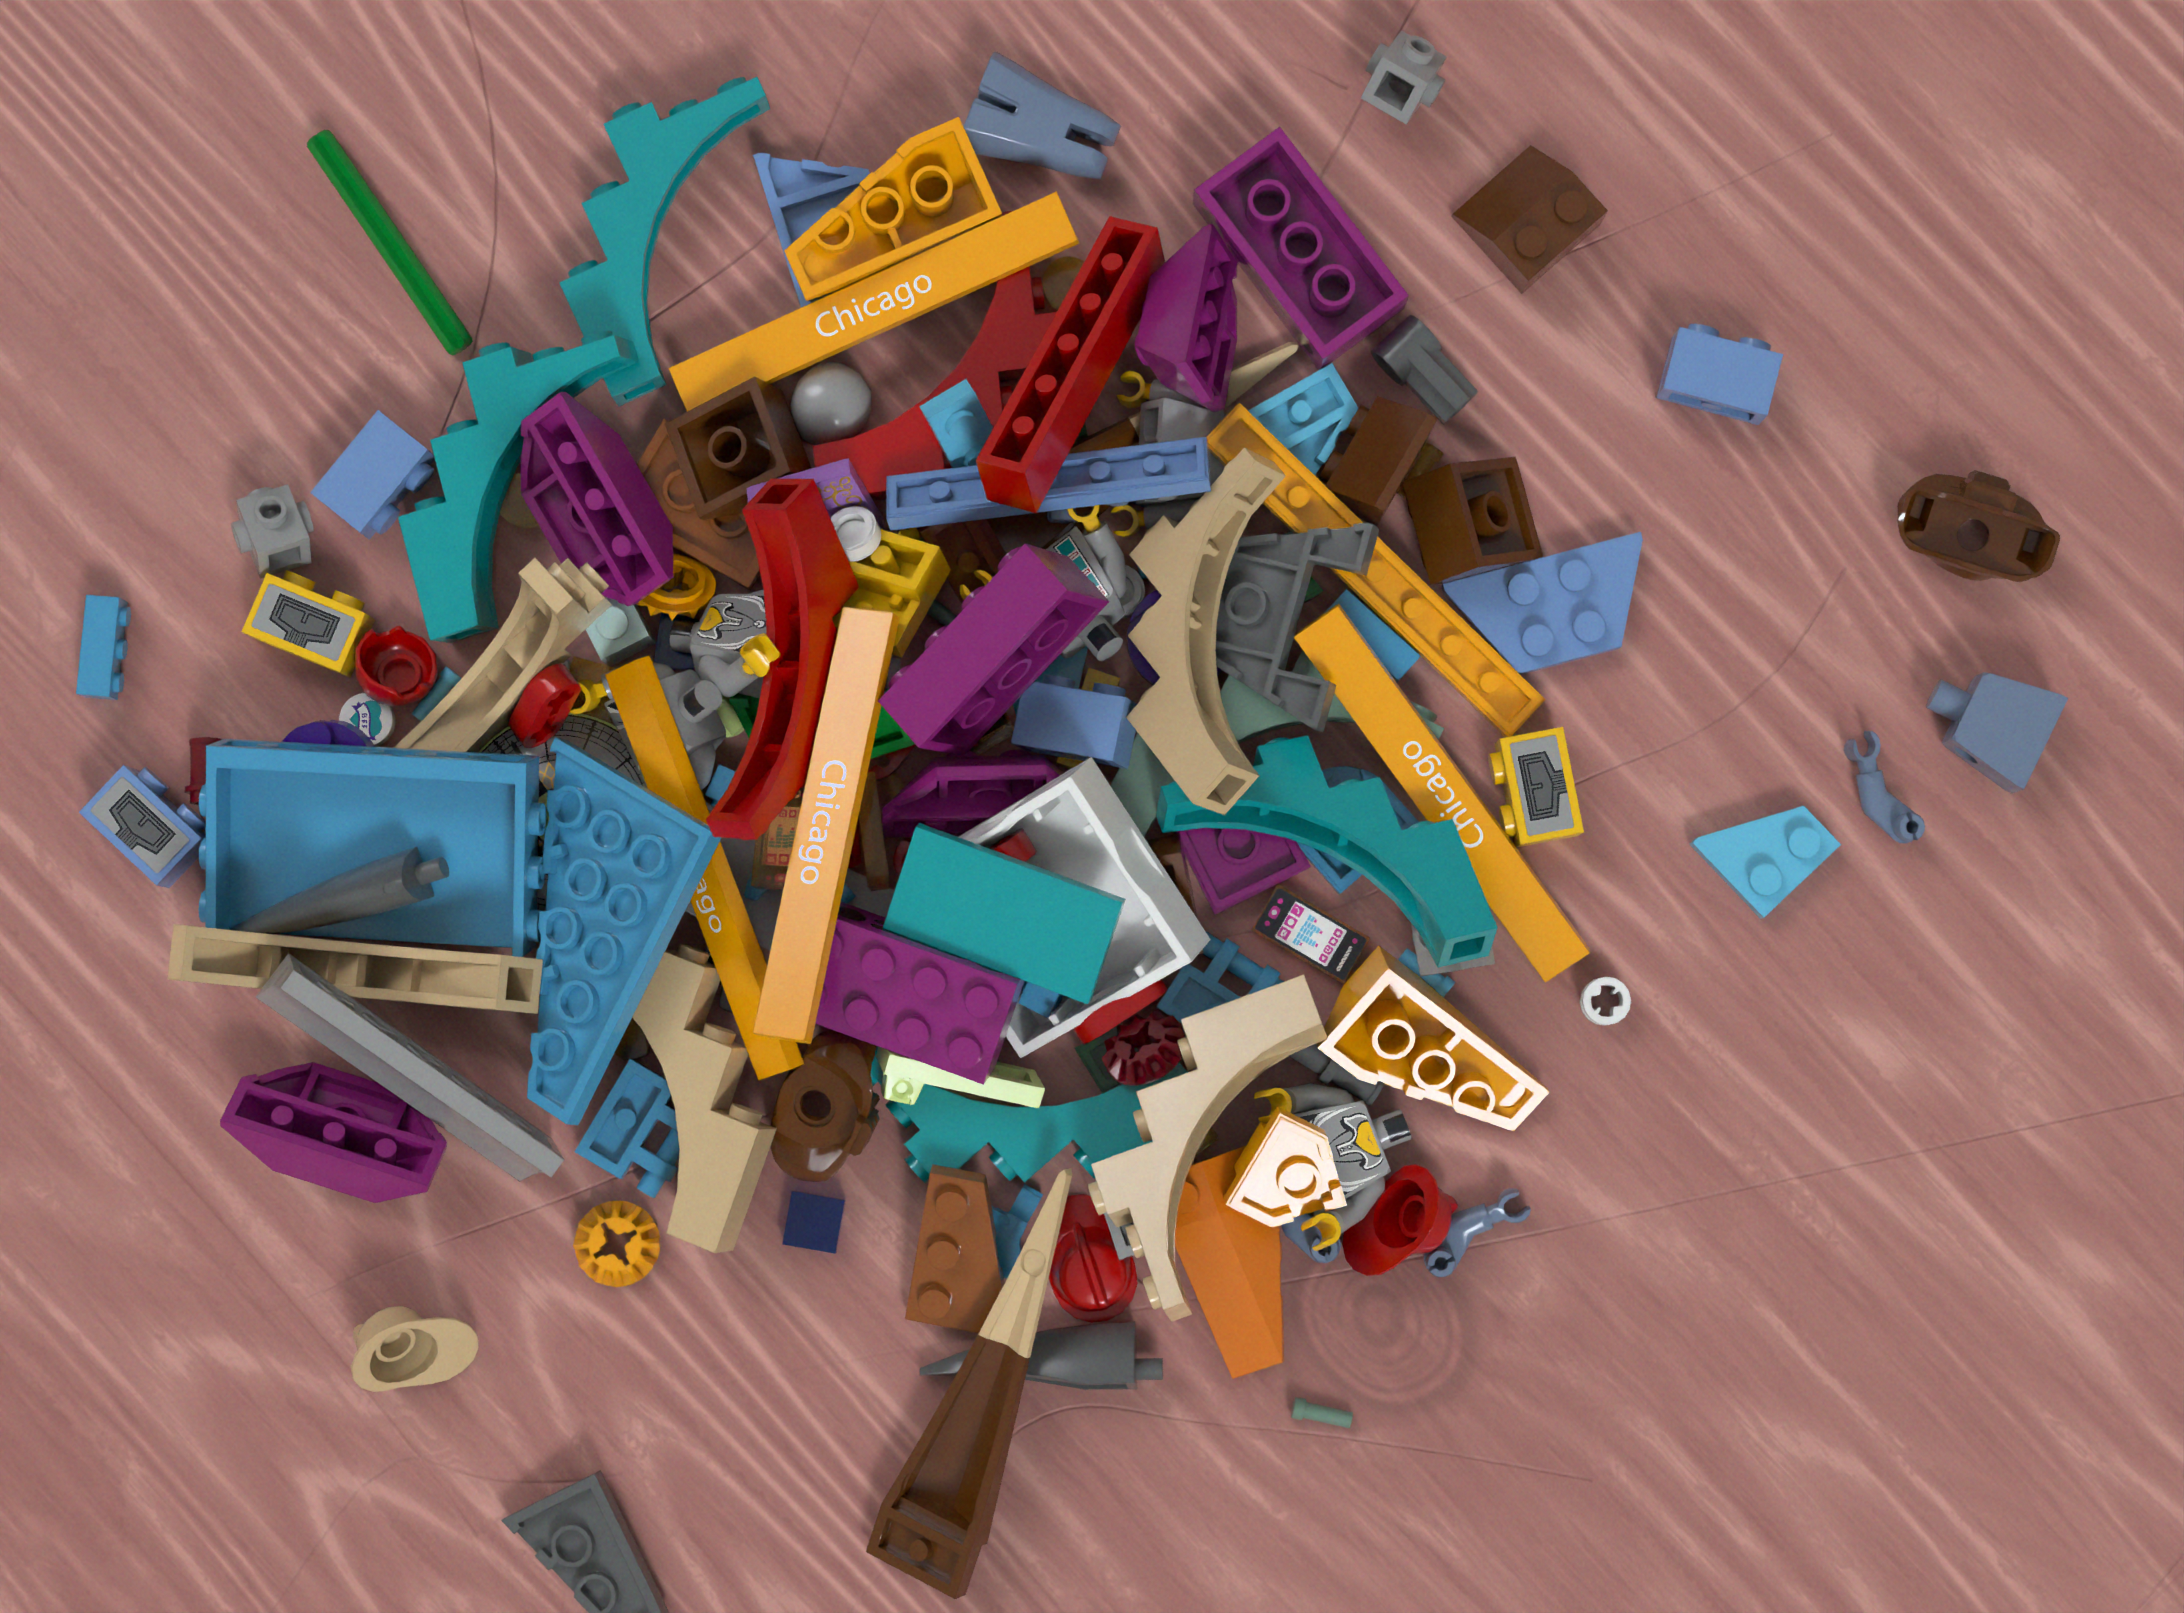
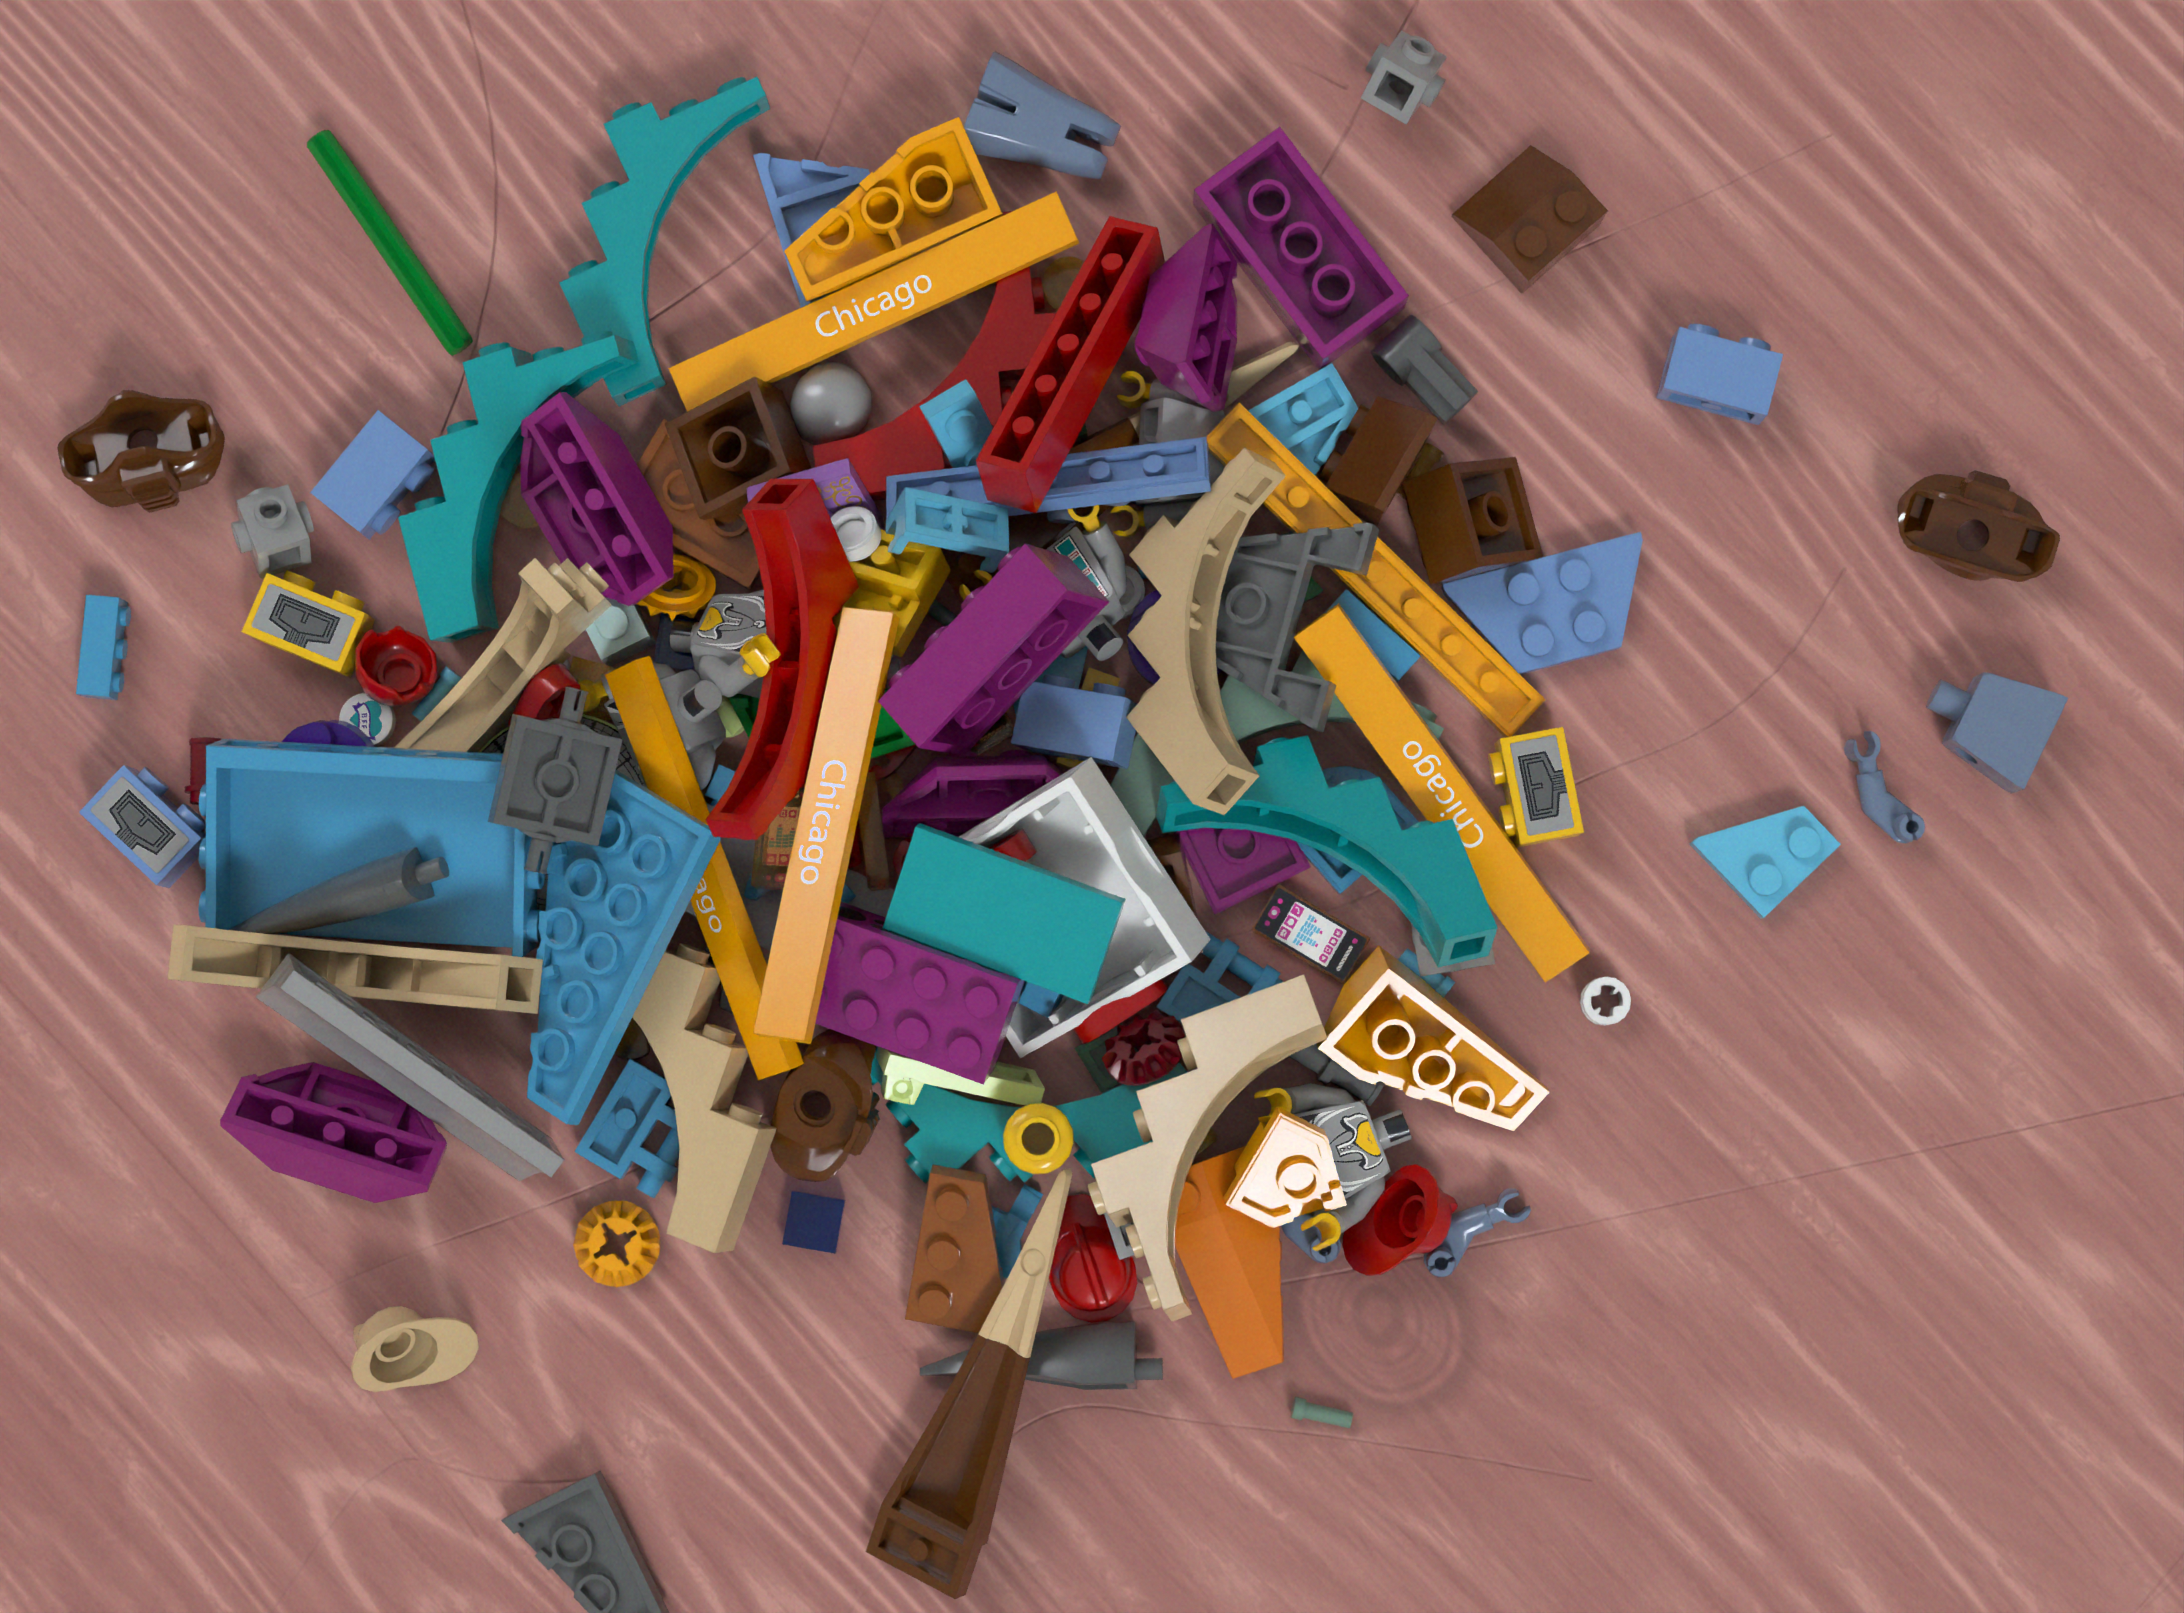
(116, 476): none -> reddish brown piece
(555, 780): none -> dark grey plate
(950, 525): none -> medium azure hinge
(1038, 1138): none -> yellow head

